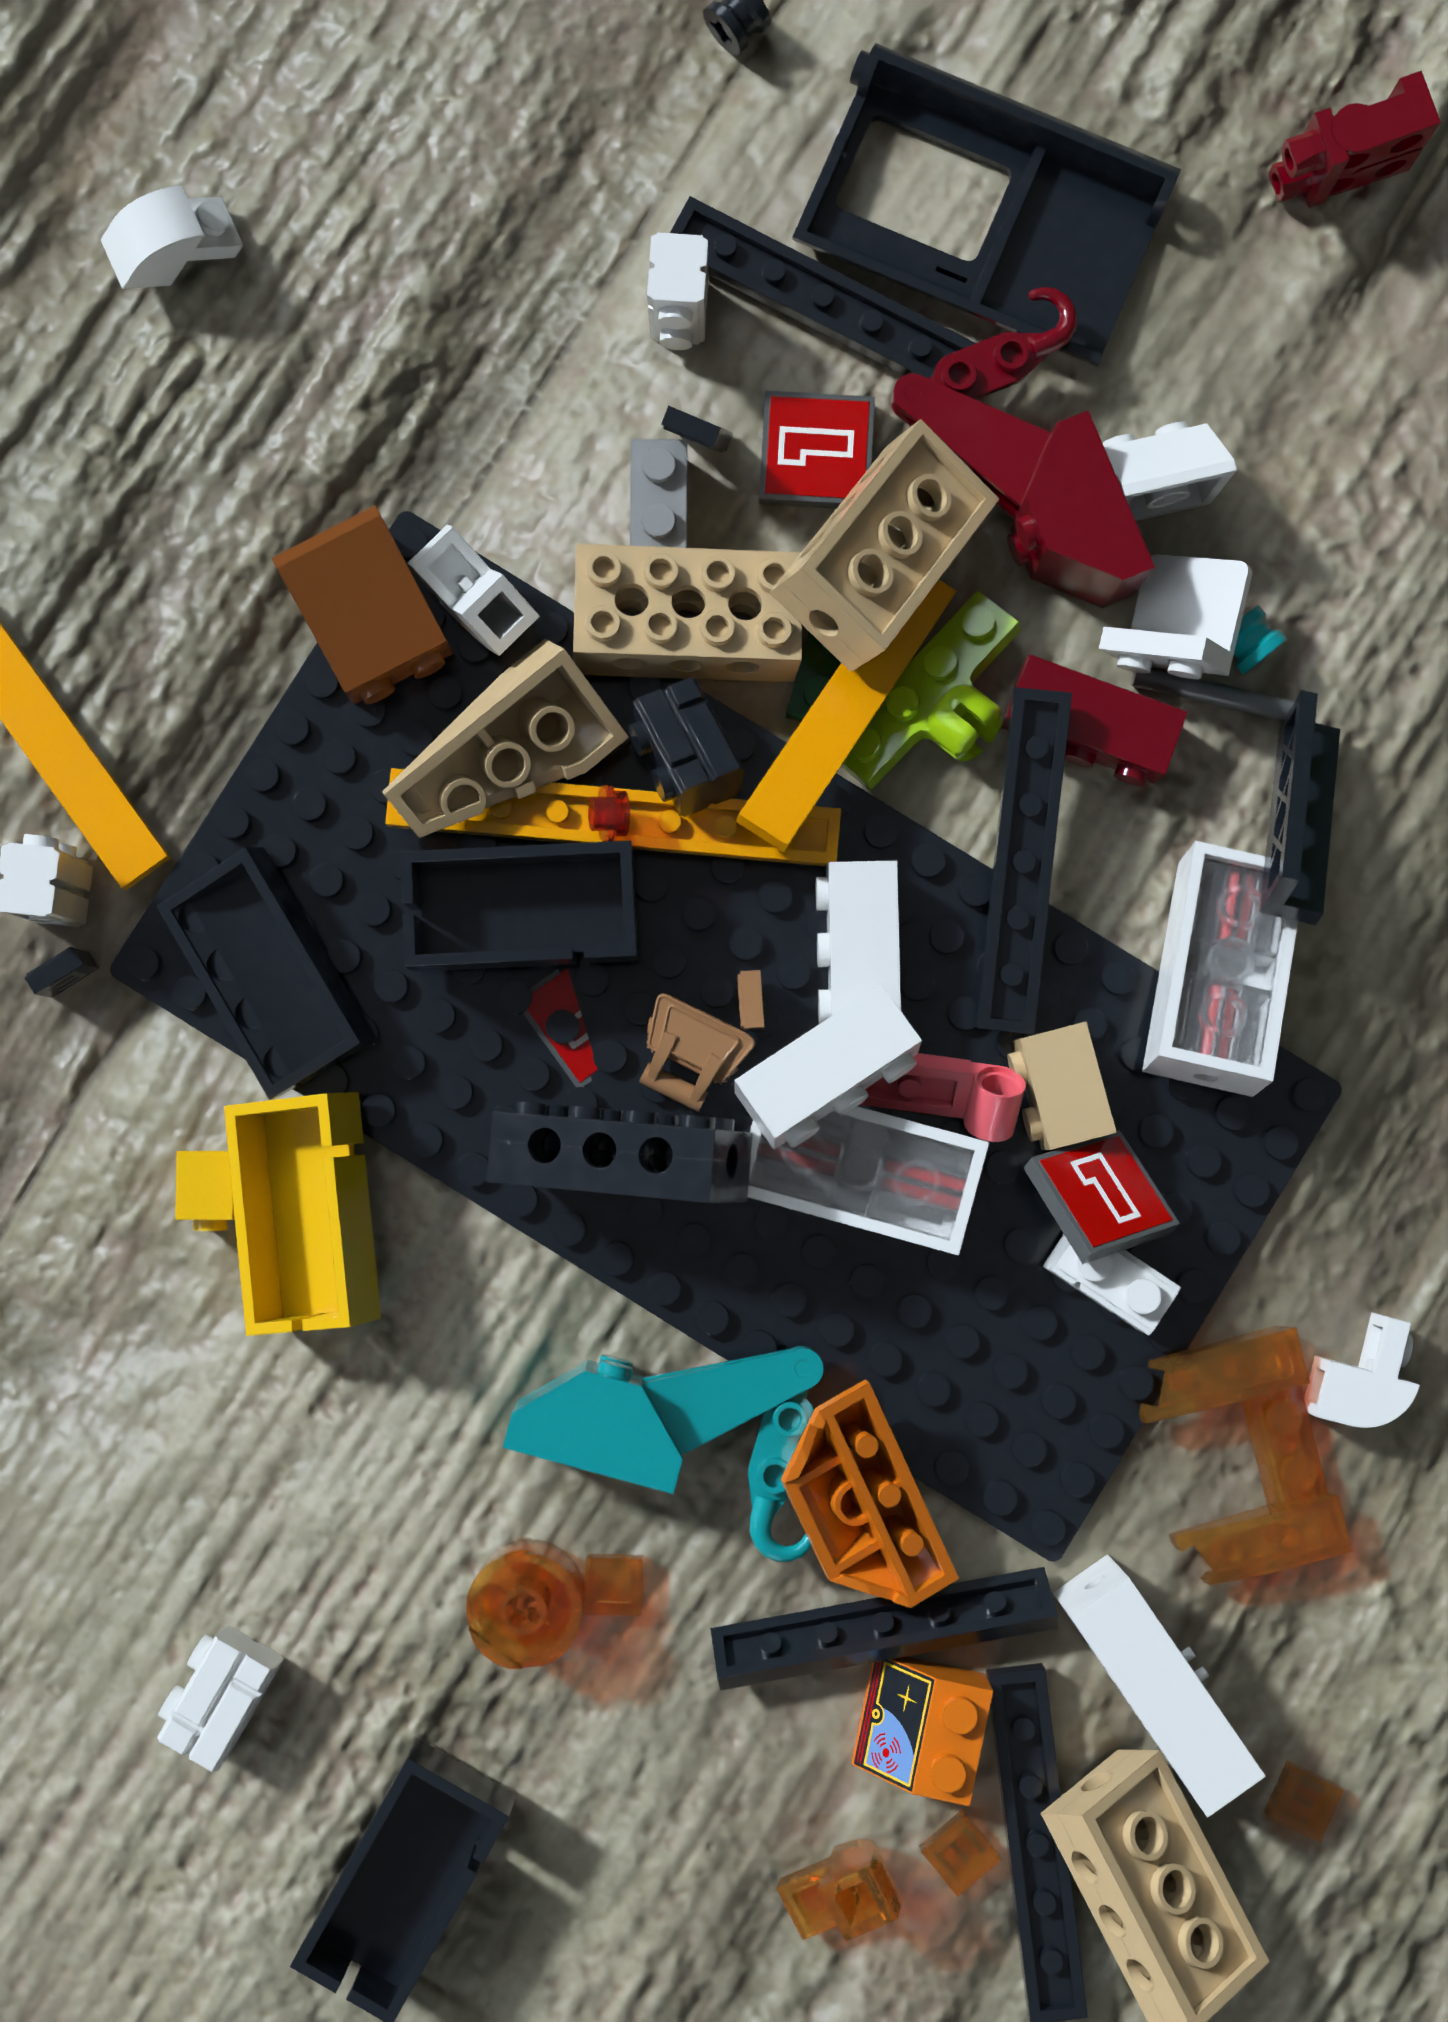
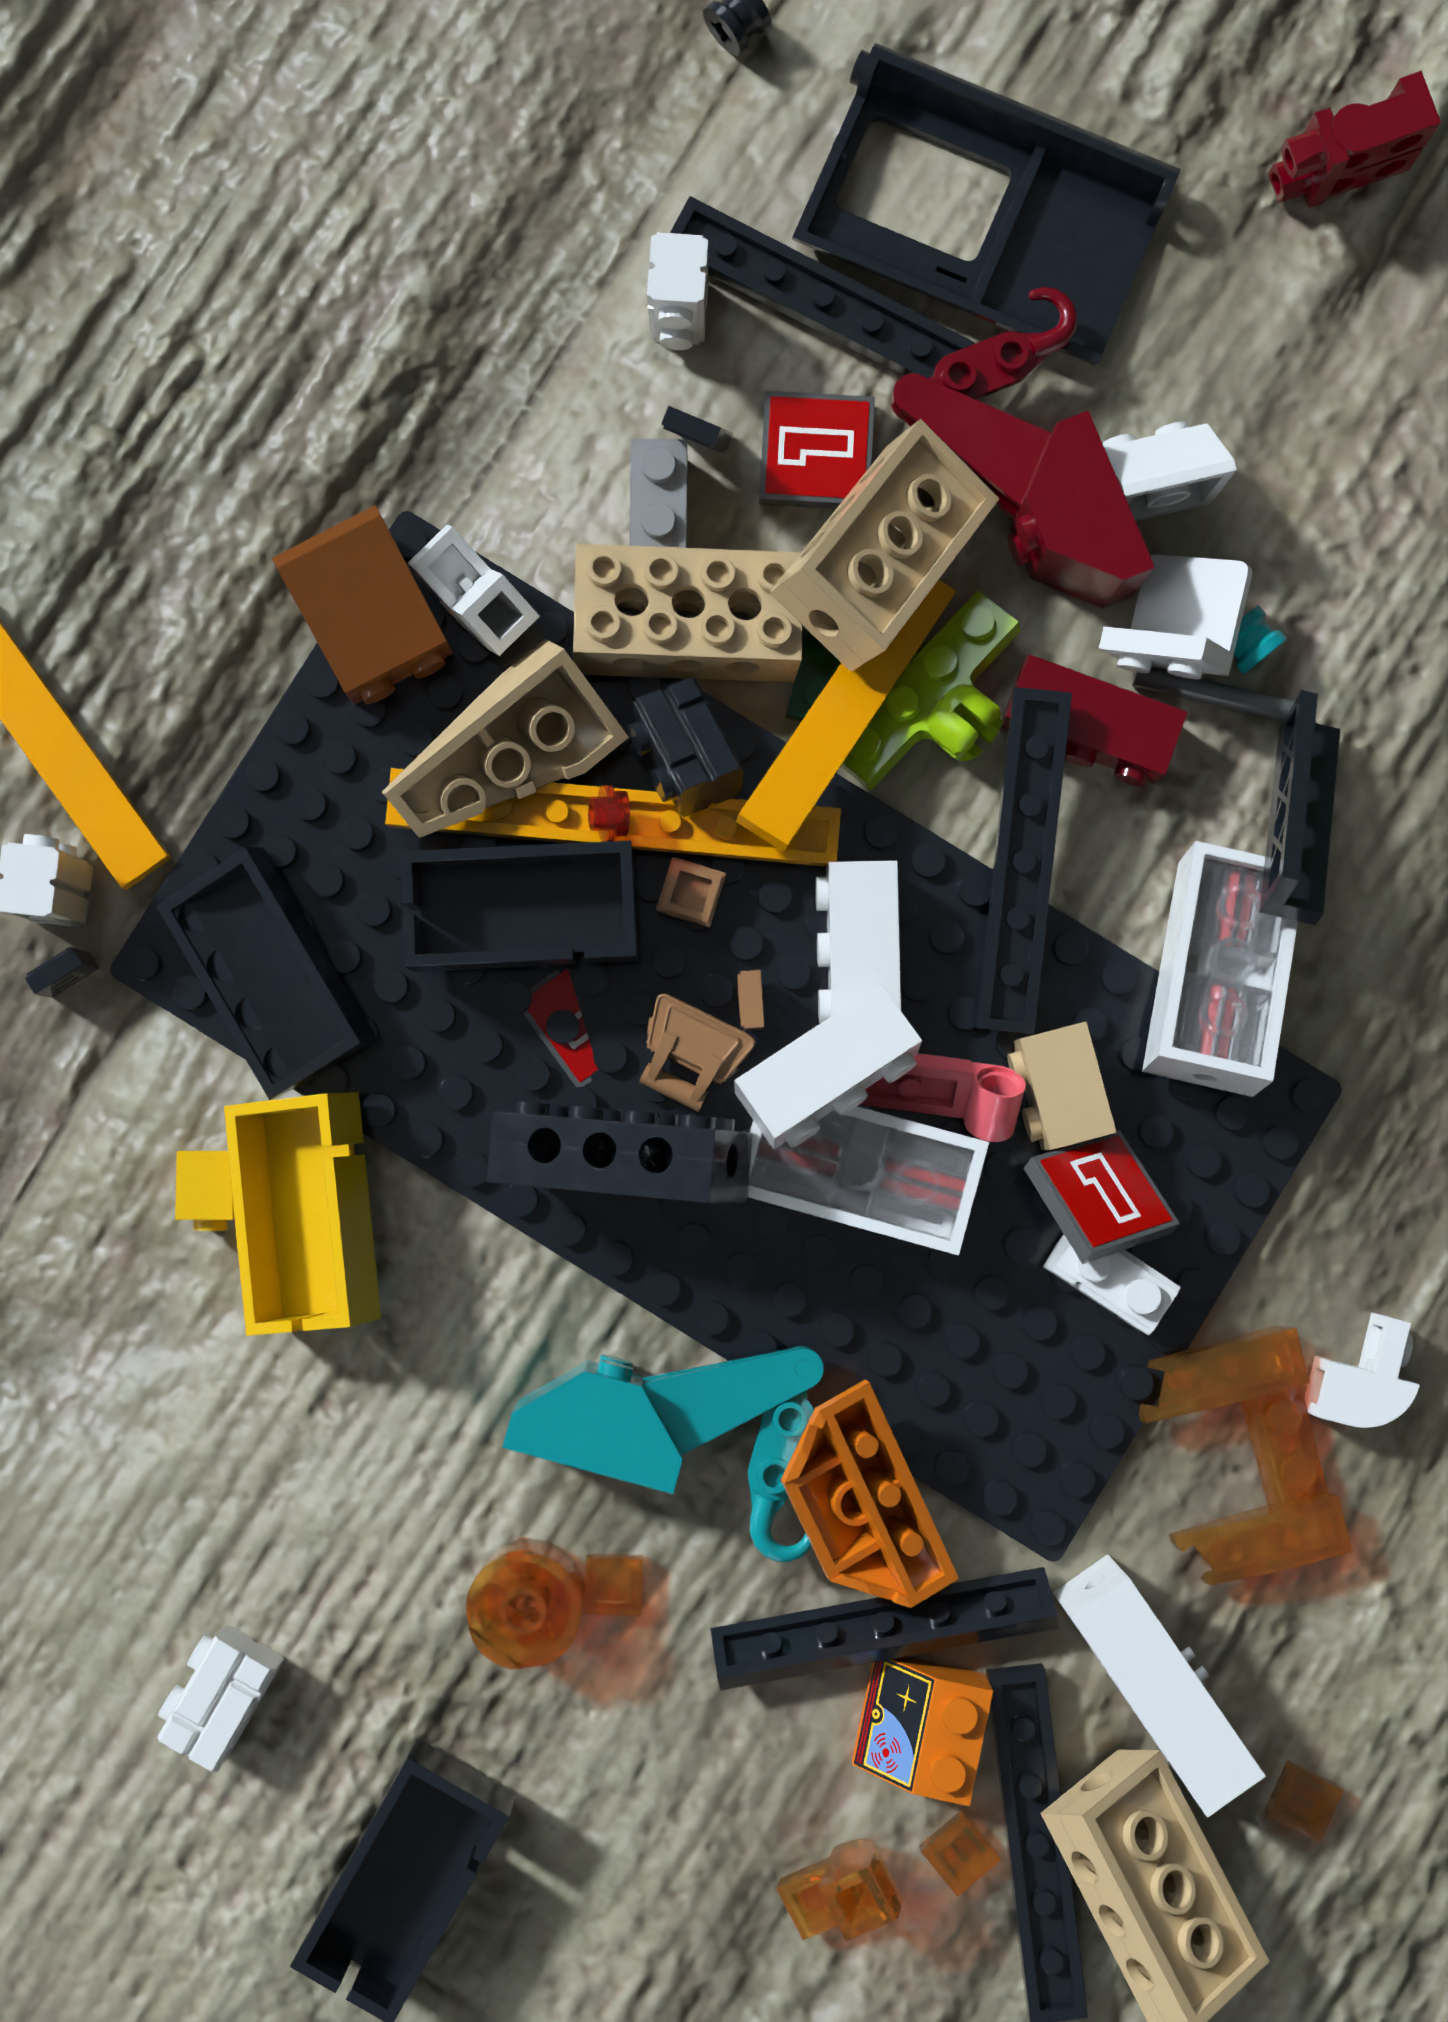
(165, 230): white brick -> none
(691, 892): none -> medium nougat tile

